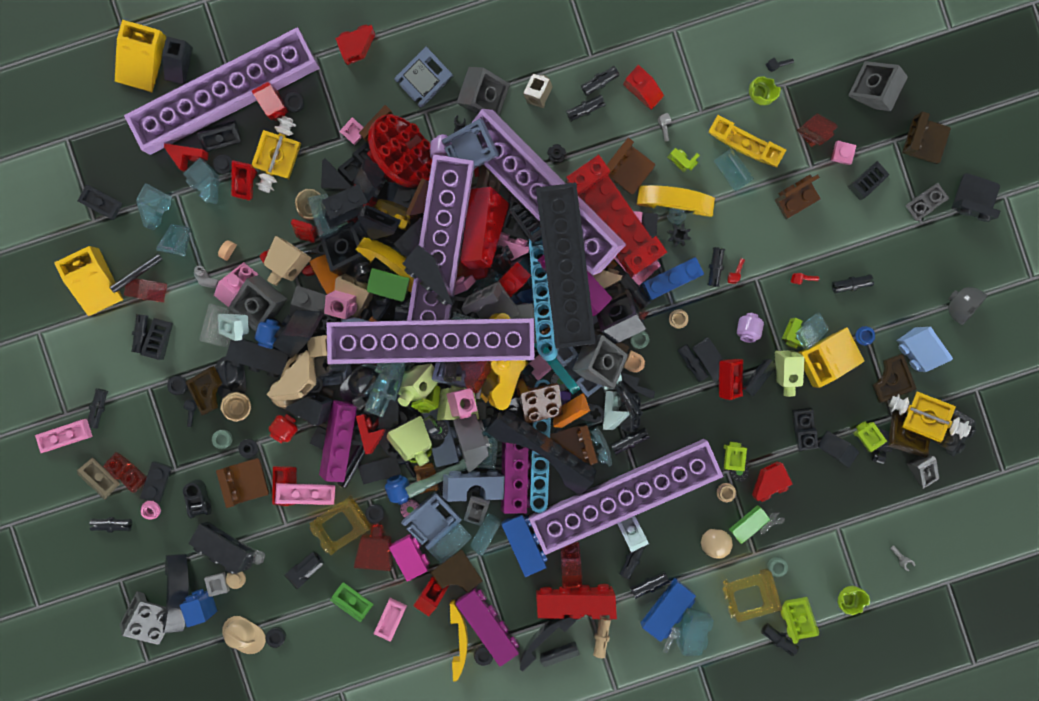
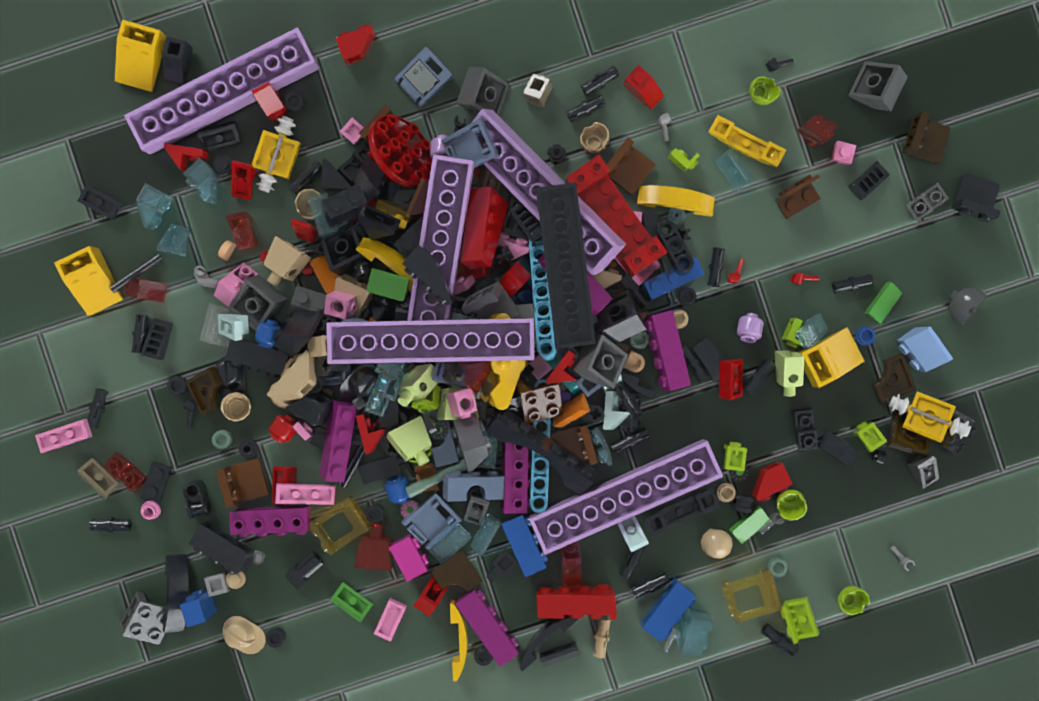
(242, 230): none -> clear red slope
(270, 520): none -> magenta brick
(304, 429): none -> bright pink plate
(306, 177): none -> black pin
(503, 564): none -> black plate
(560, 374): none -> red slope
(595, 138): none -> tan hair
(667, 351): none -> magenta brick
(674, 256): none -> black beam
(680, 511): none -> black slope
(686, 296): none -> black plate
(743, 503): none -> black wheel
(791, 505): none -> lime hair
(883, 302): none -> bright green slope

